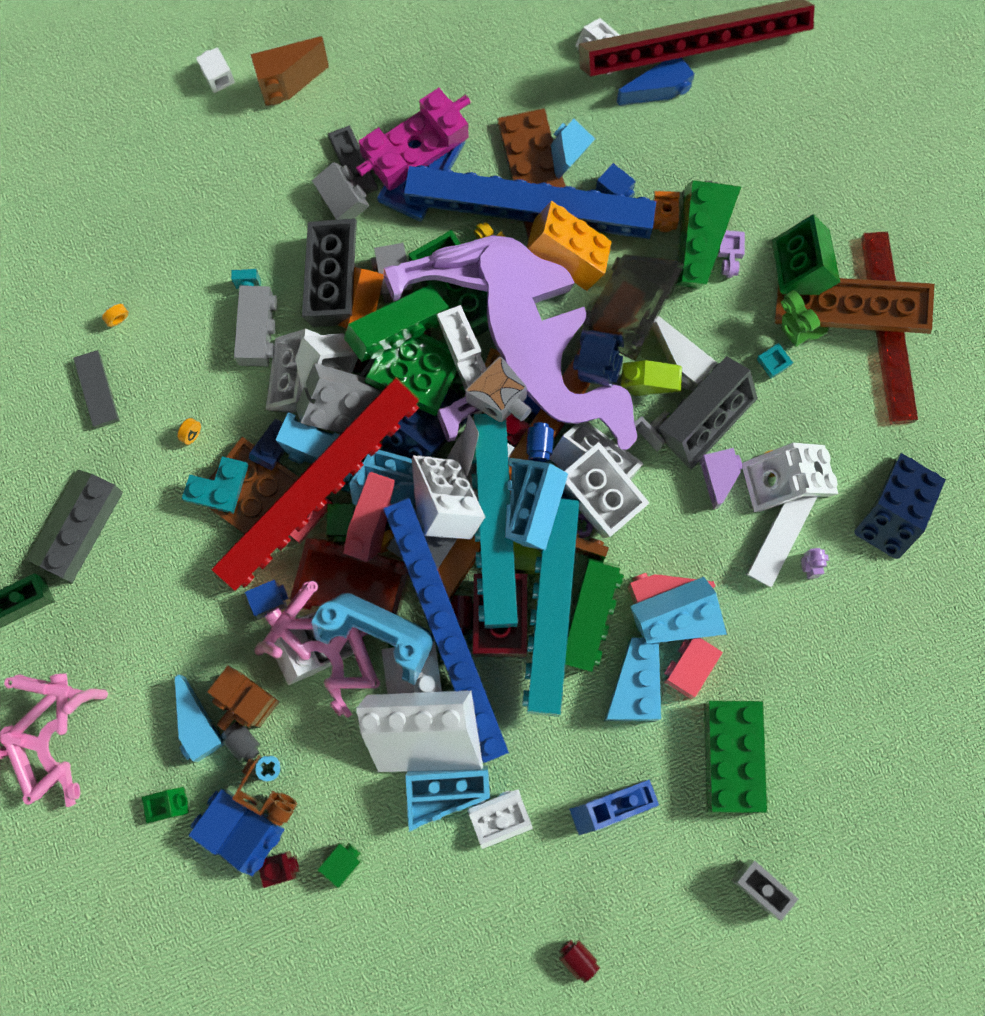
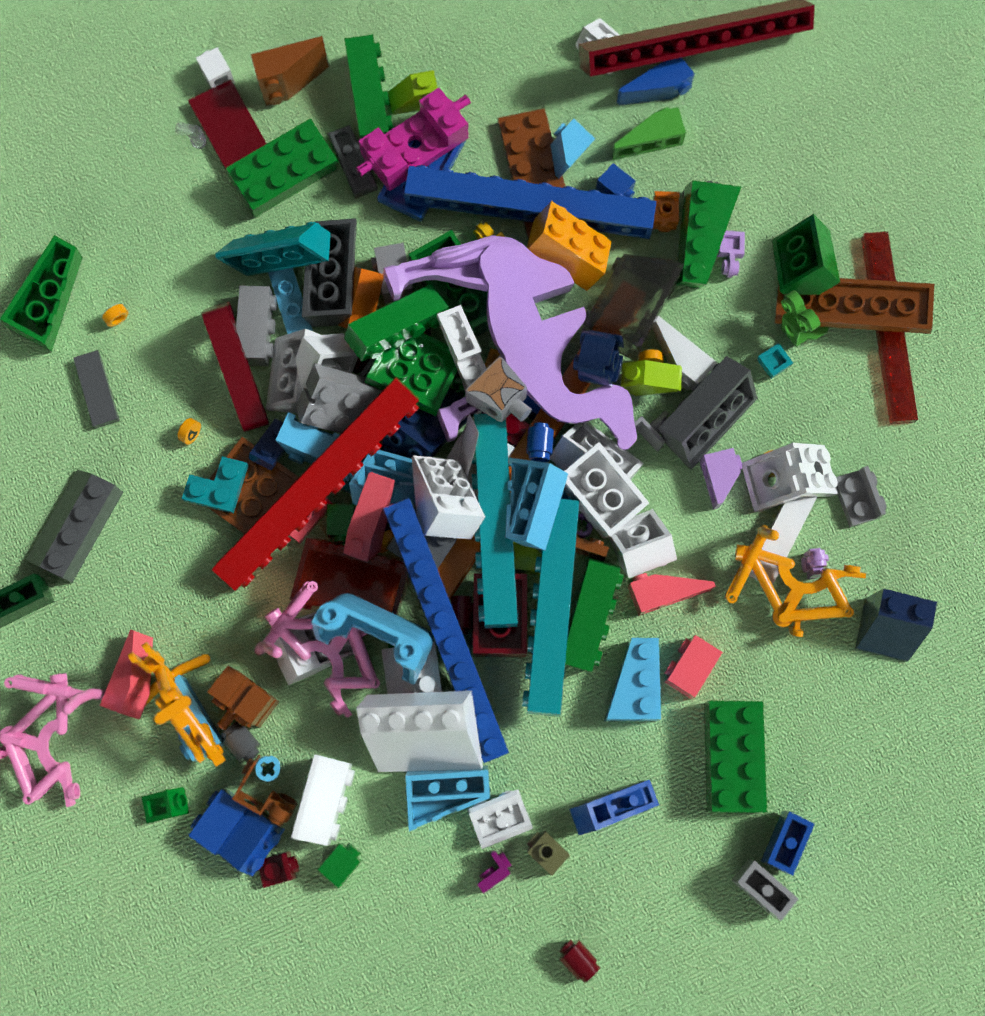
(44, 295): none -> green wedge
(129, 683): none -> coral slope
(175, 705): none -> light orange piece
(194, 133): none -> clear arm
(221, 328): none -> dark red beam
(227, 123): none -> dark red tile
(245, 277): teal plate -> none
(267, 598): blue brick -> none
(277, 249): none -> teal slope
(282, 168): none -> green brick
(289, 299): none -> medium azure plate
(323, 801): none -> white slope
(340, 192): light grey brick -> none
(366, 84): none -> green wedge
(408, 92): none -> lime slope
(491, 876): none -> magenta bracket
(547, 852): none -> olive brick
(643, 544): none -> white slope
(651, 355): none -> light orange tile
(657, 132): none -> bright green slope
(680, 614): medium azure wedge -> none
(787, 613): none -> light orange piece
(787, 842): none -> blue brick
(860, 497): none -> light grey bracket
(895, 624): none -> dark blue slope
(901, 507): dark blue bracket -> none

